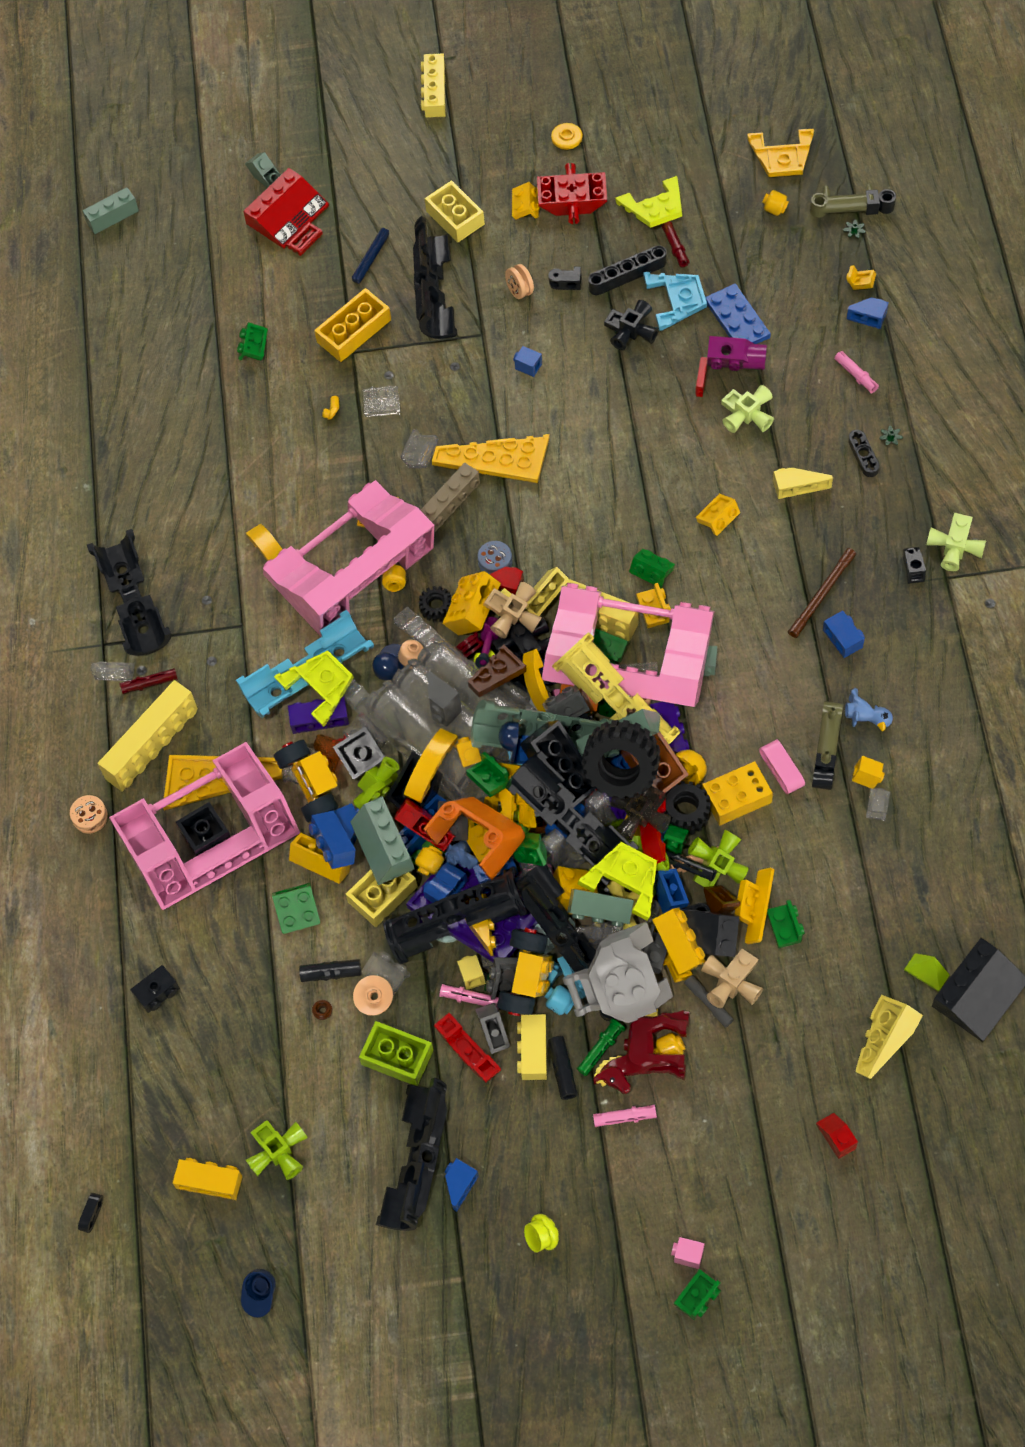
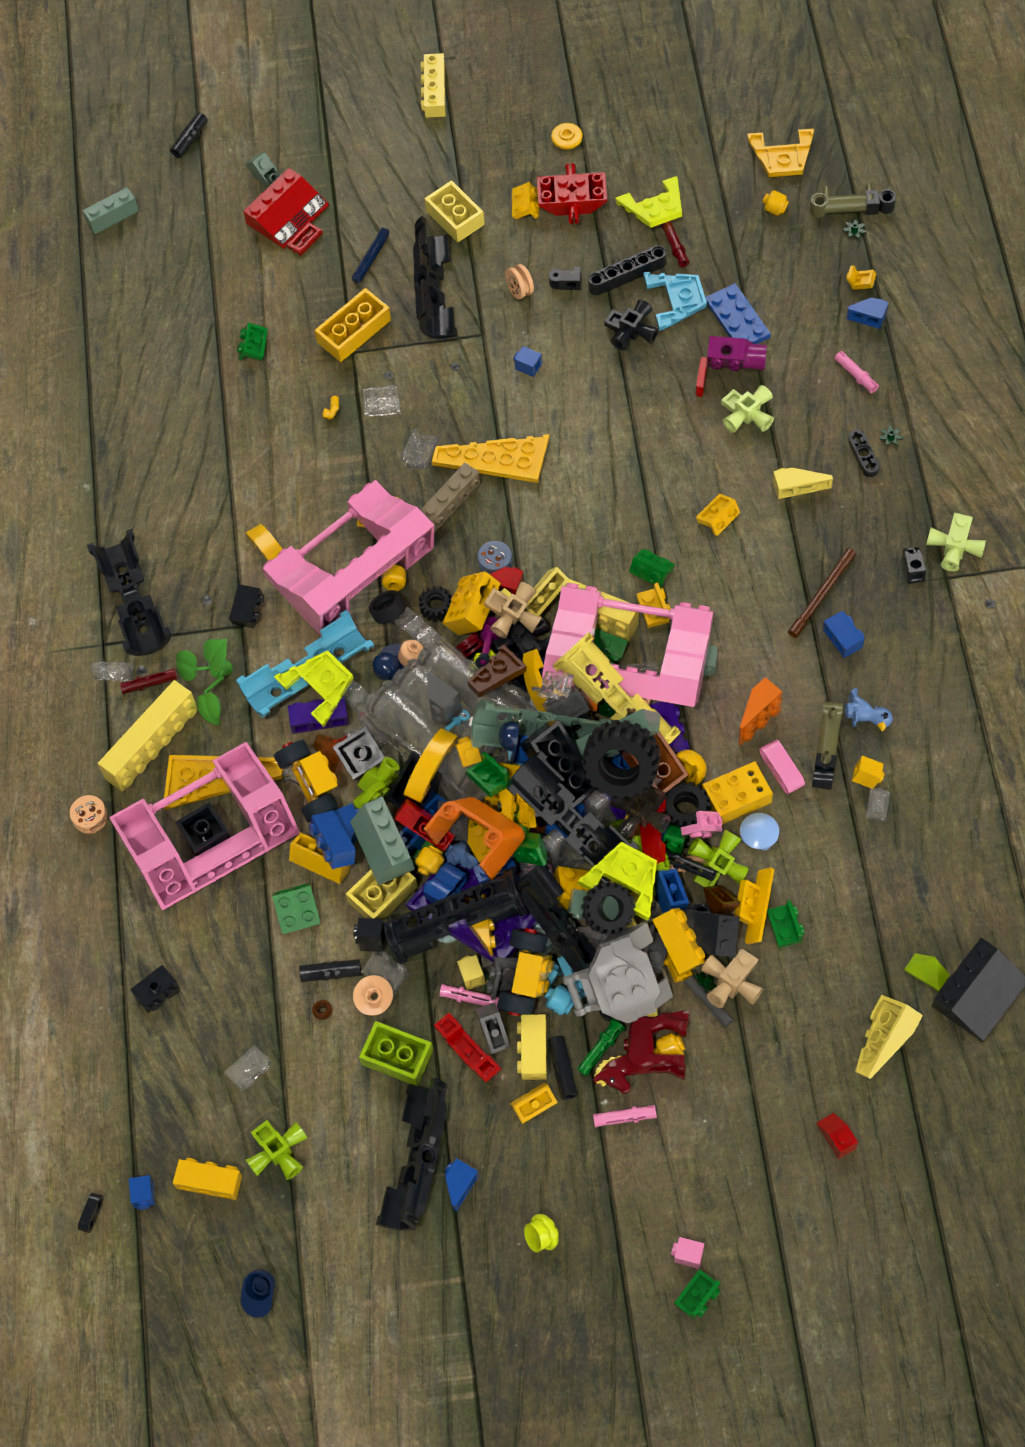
(142, 1192): none -> blue brick
(188, 135): none -> black axle
(215, 653): none -> bright green plant
(246, 606): none -> black brick
(248, 1068): none -> clear bracket
(370, 934): none -> black brick
(394, 604): none -> black tyre
(457, 720): none -> medium azure hand
(533, 1102): none -> yellow slope
(554, 685): none -> clear bracket
(624, 902): none -> black tyre
(706, 981): none -> dark green plant
(707, 824): none -> bright pink bracket
(759, 831): none -> light blue dish
(761, 706): none -> orange slope

